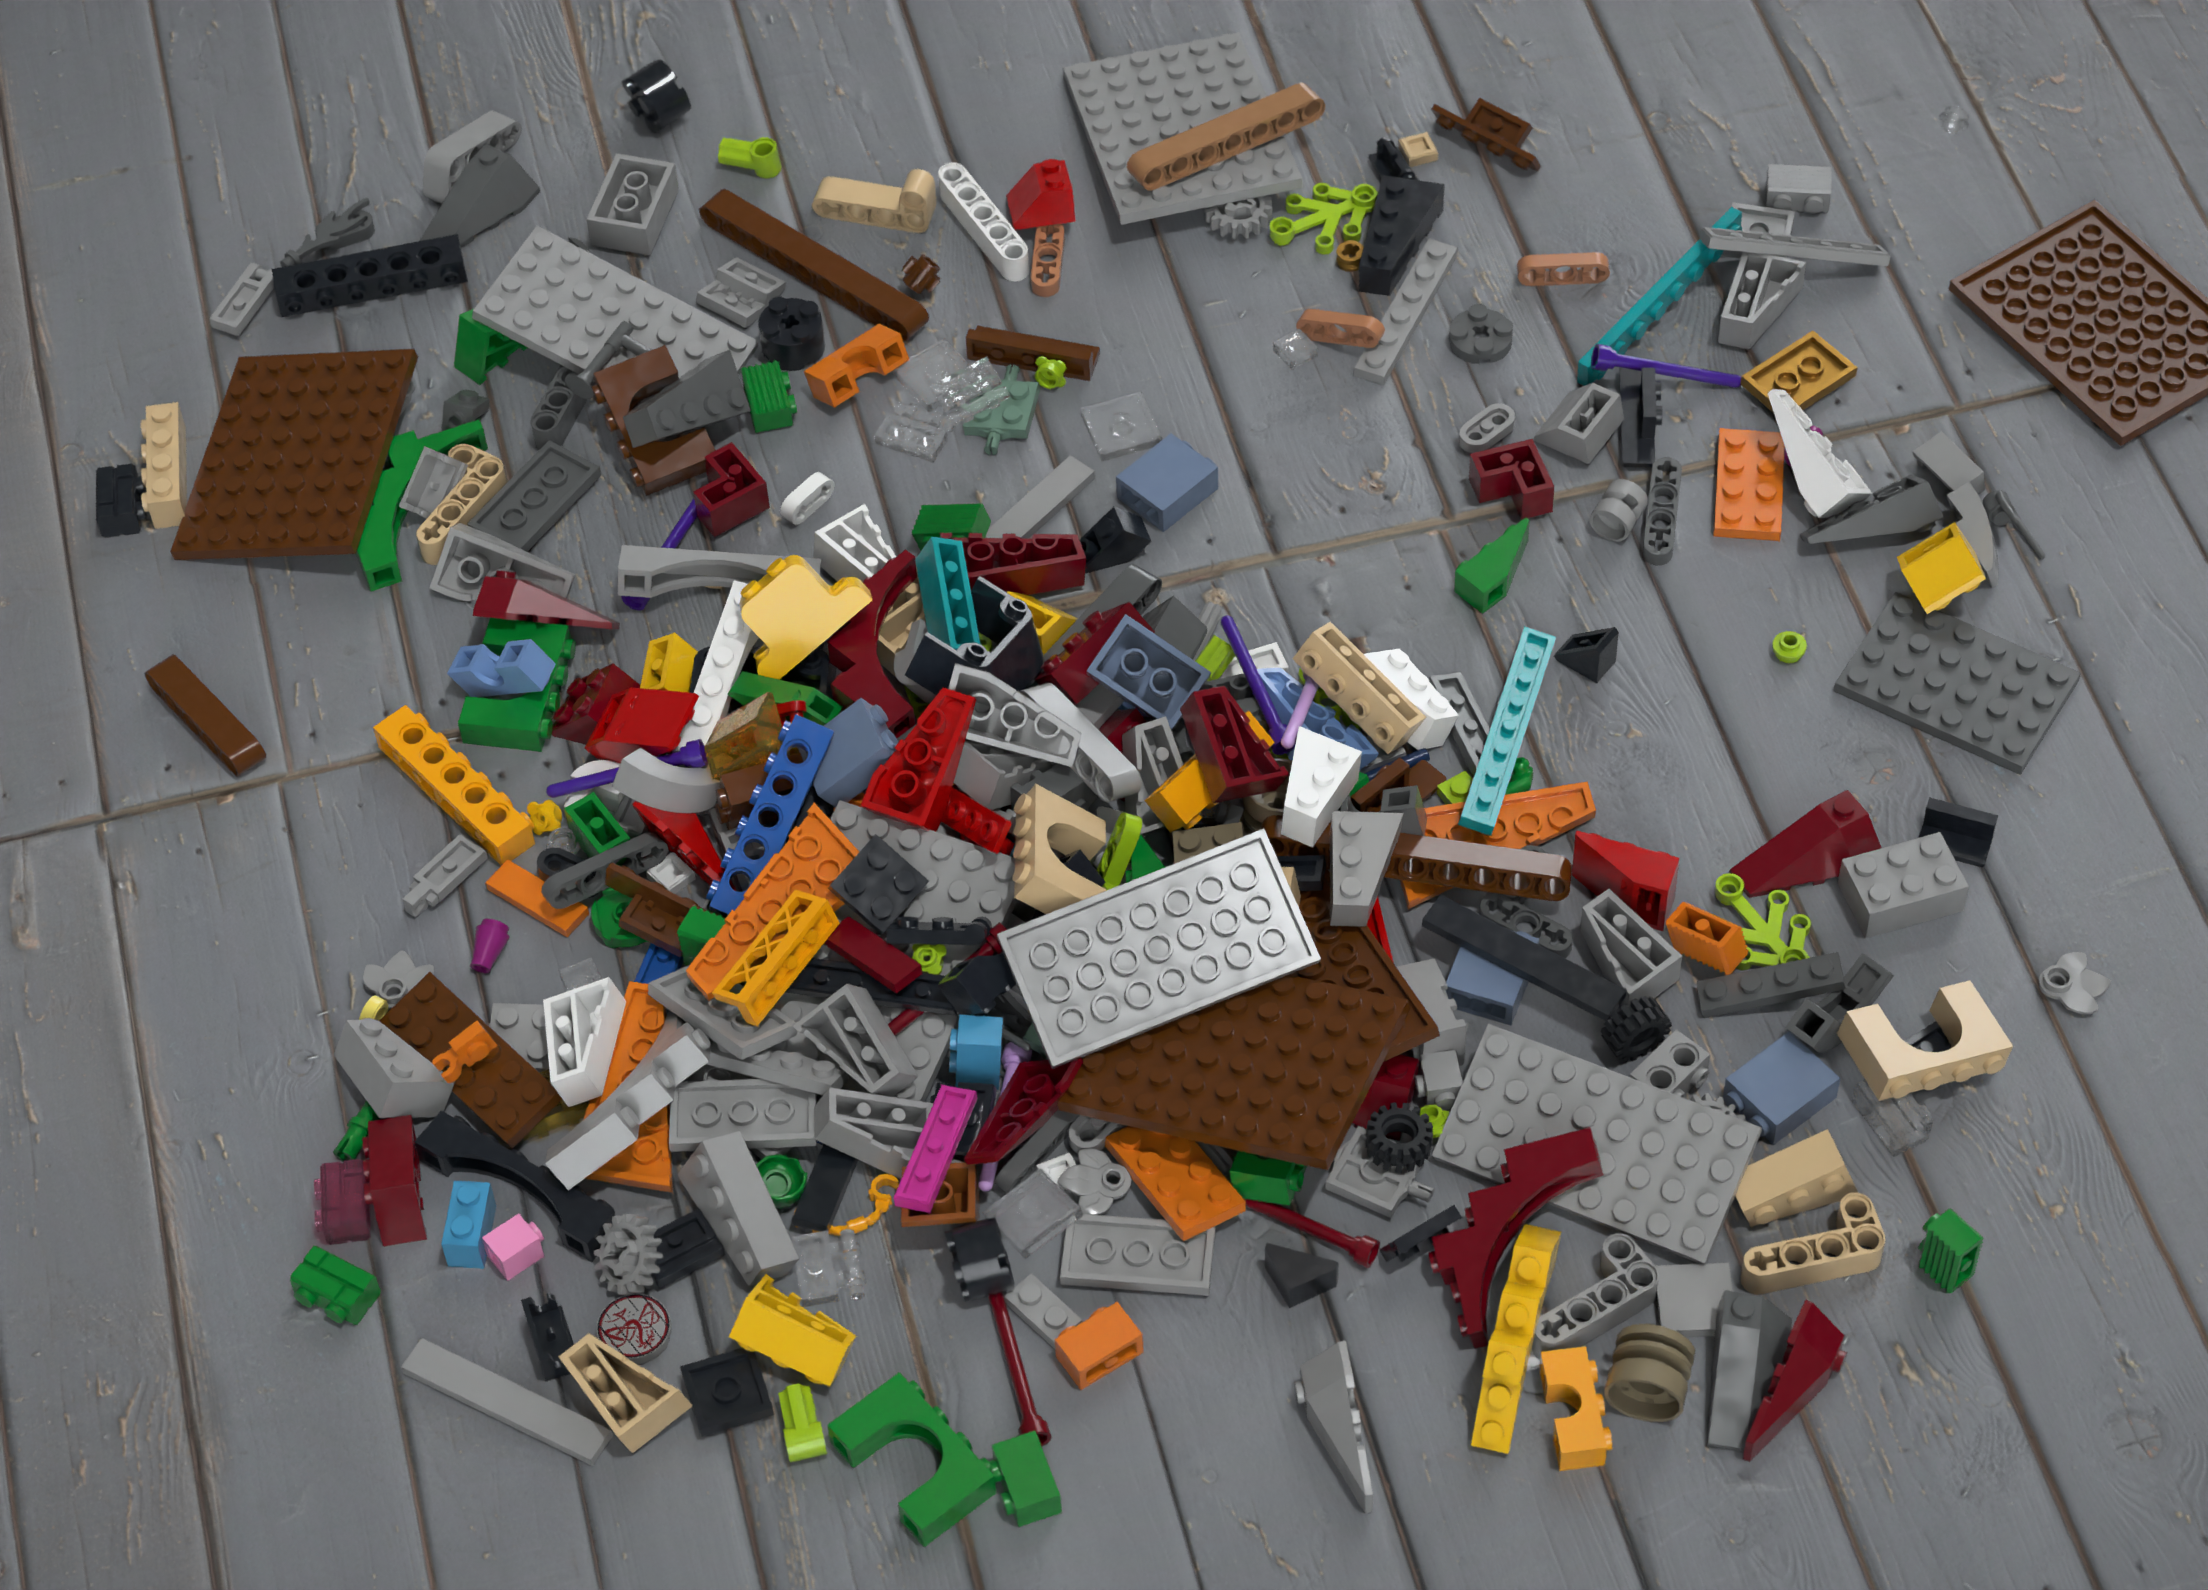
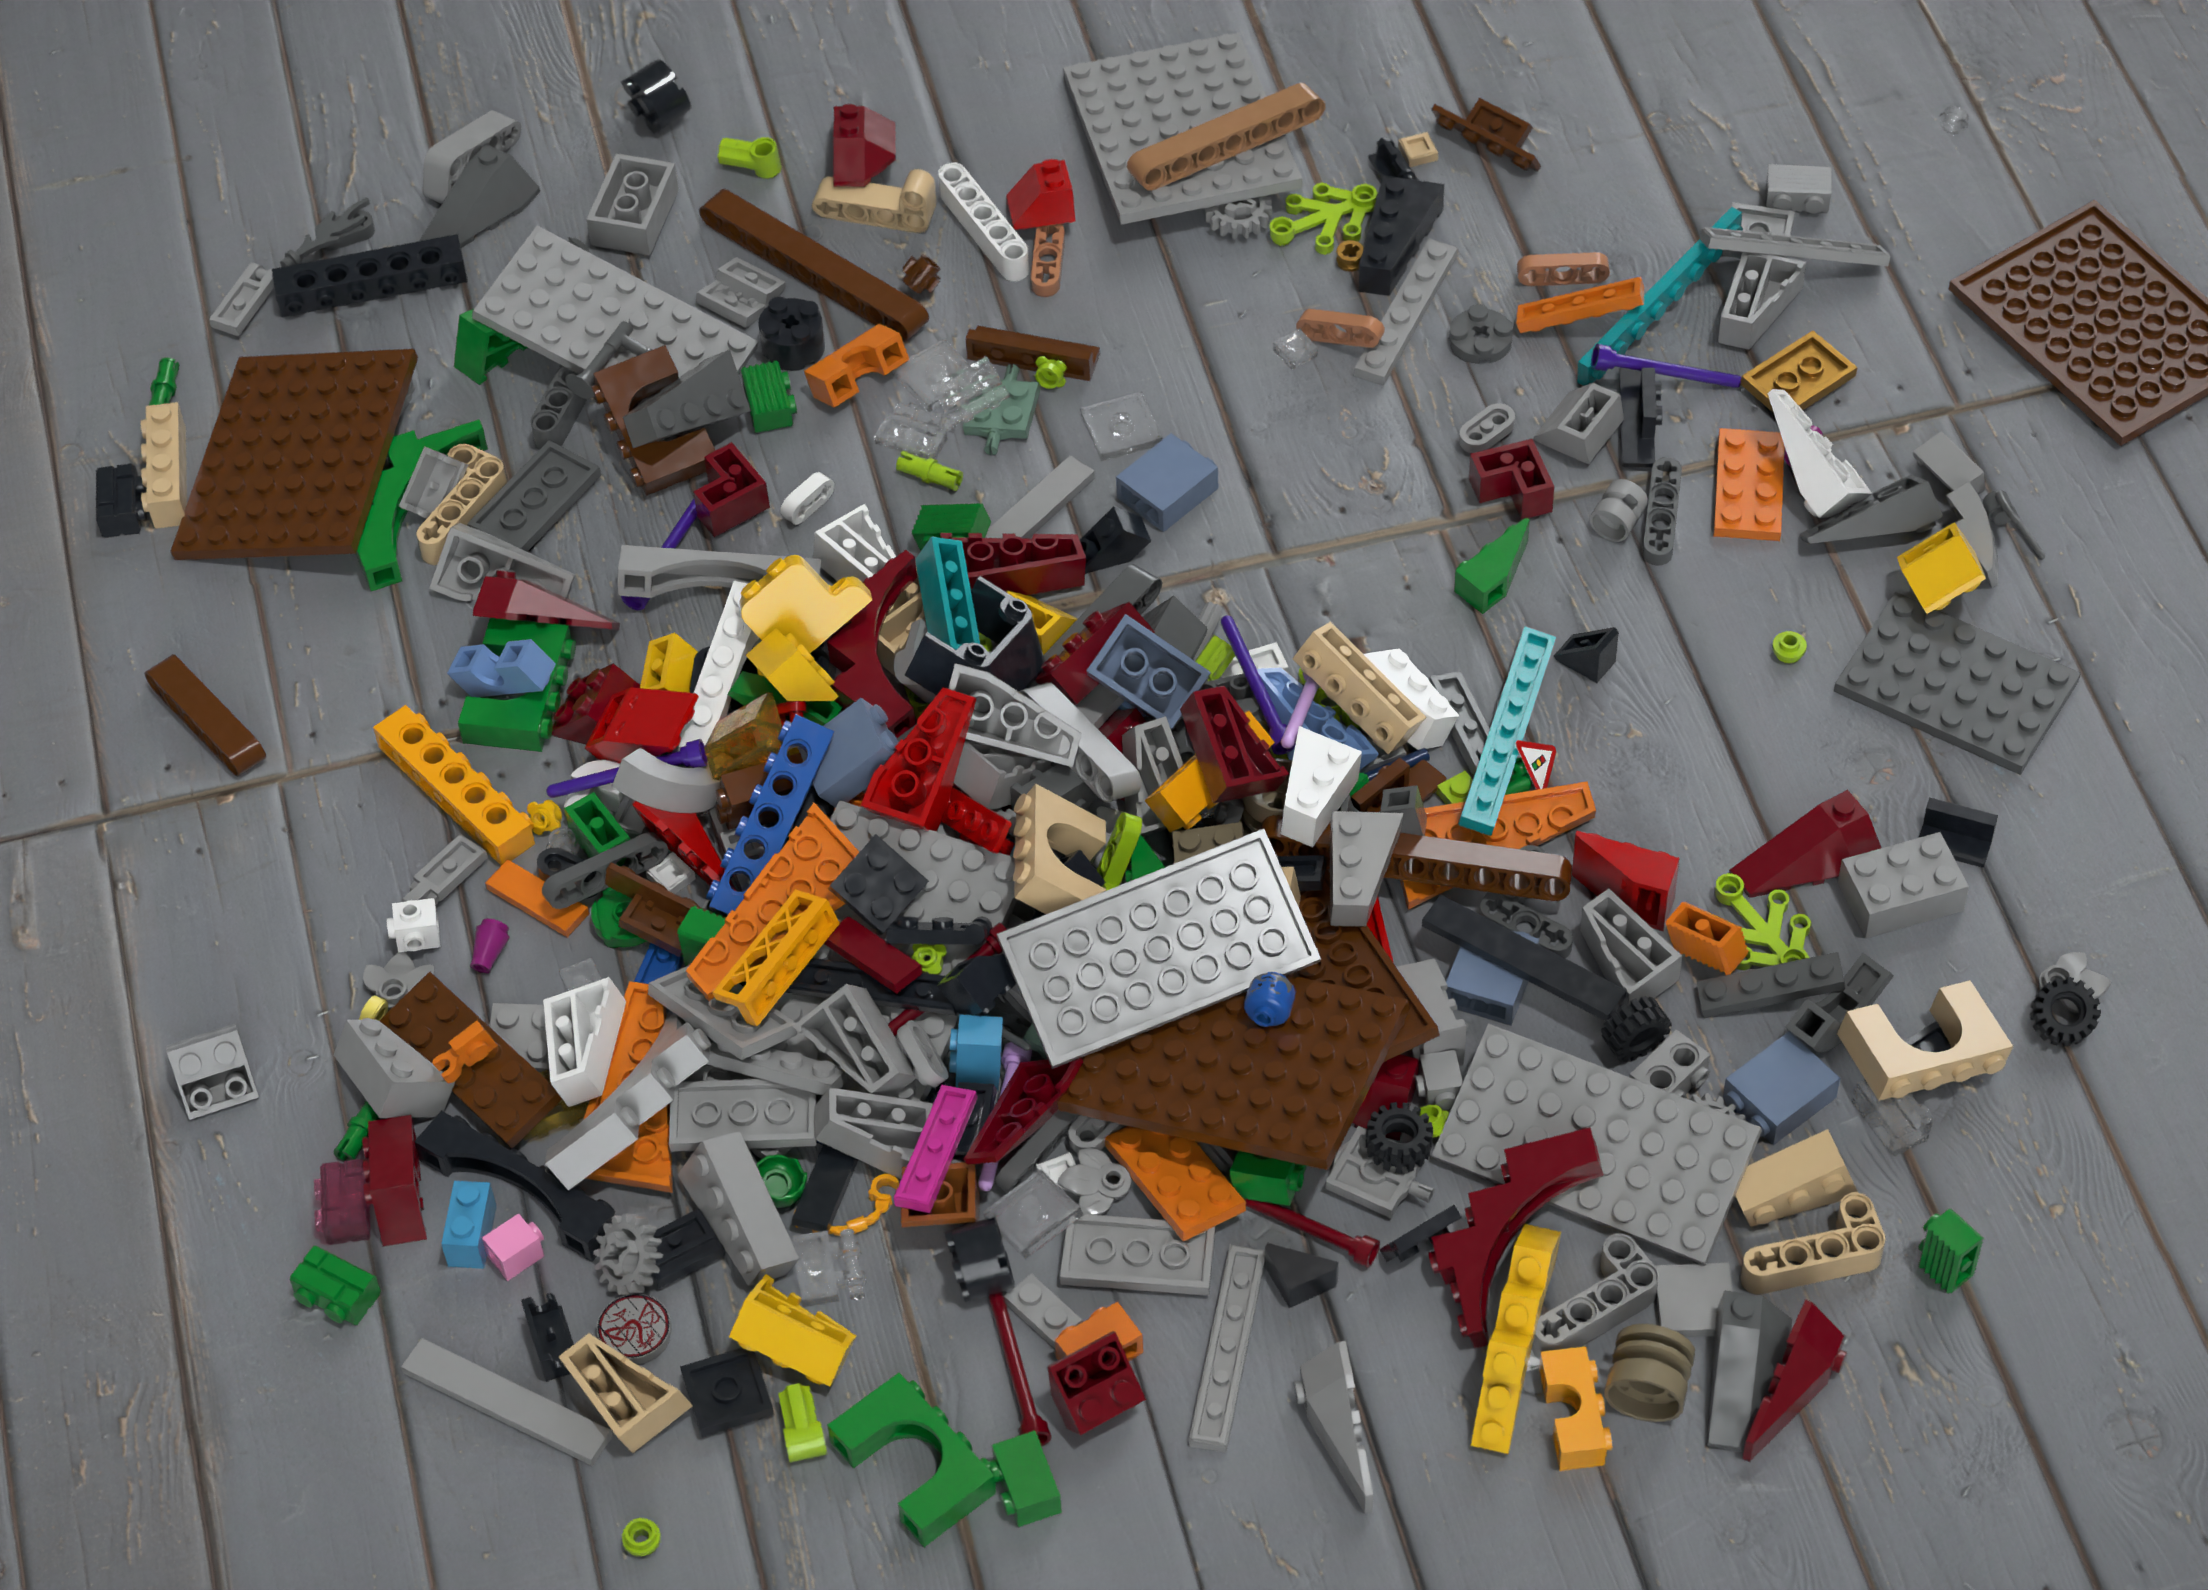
(164, 385): none -> green pin
(212, 1071): none -> light grey slope
(414, 925): none -> white brick
(463, 408): dark grey bracket -> none
(640, 1527): none -> lime plate
(791, 669): none -> yellow slope
(861, 145): none -> dark red wedge
(926, 1061): none -> light grey plate
(929, 470): none -> lime pin
(1094, 1384): none -> dark red slope
(1227, 1349): none -> light grey tile
(1269, 997): none -> blue head
(1538, 761): none -> sticker
(1580, 305): none -> orange plate
(2080, 997): none -> black tyre

